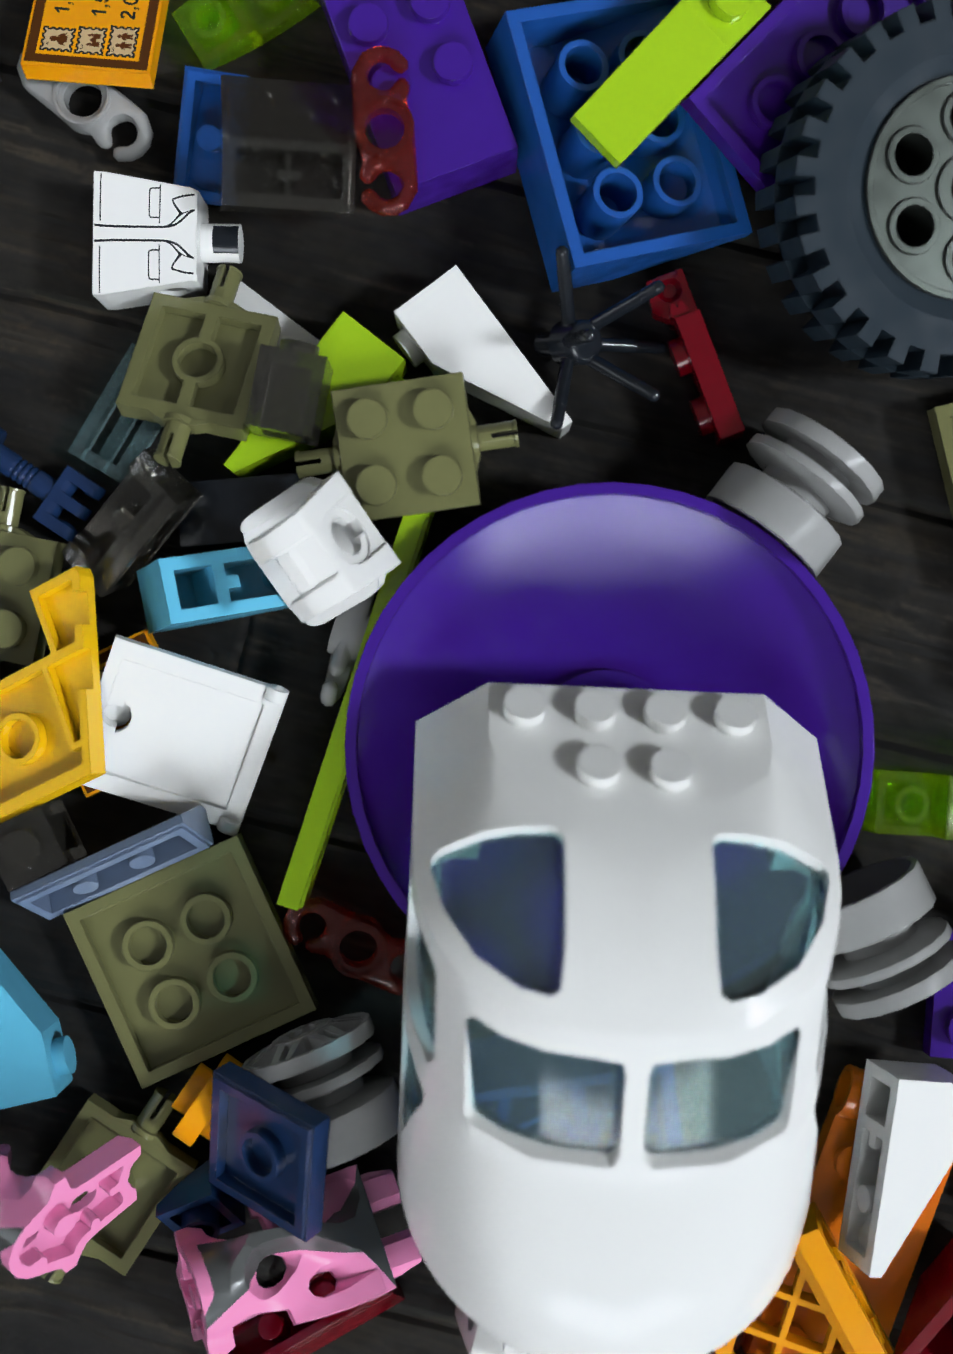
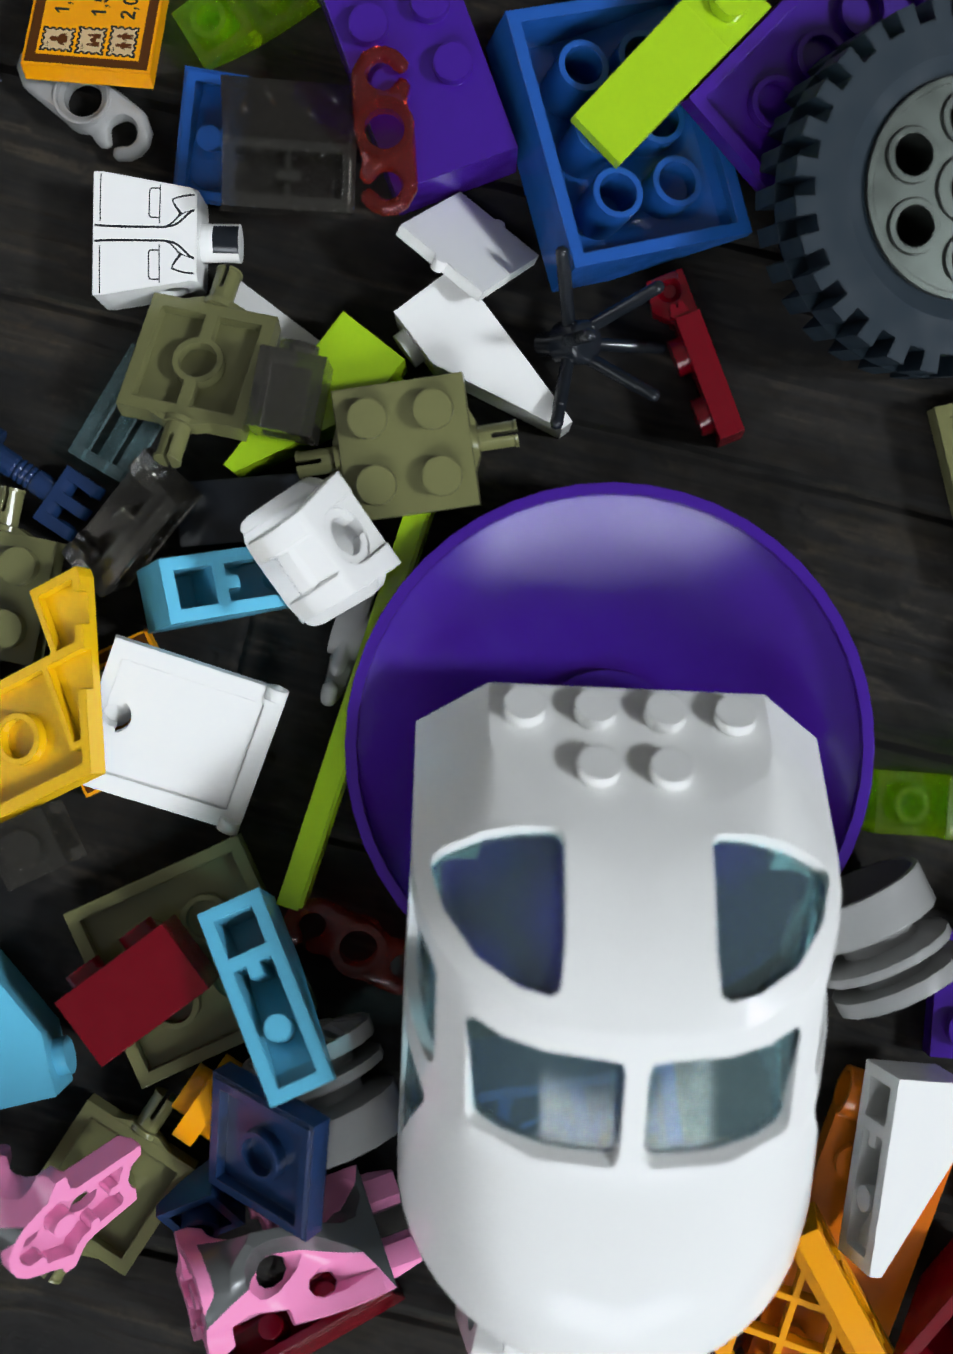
(117, 865): sand blue slope -> none
(137, 989): none -> dark red brick
(268, 994): none -> medium azure slope
(467, 246): none -> white piece
(803, 480): light grey wheel -> none

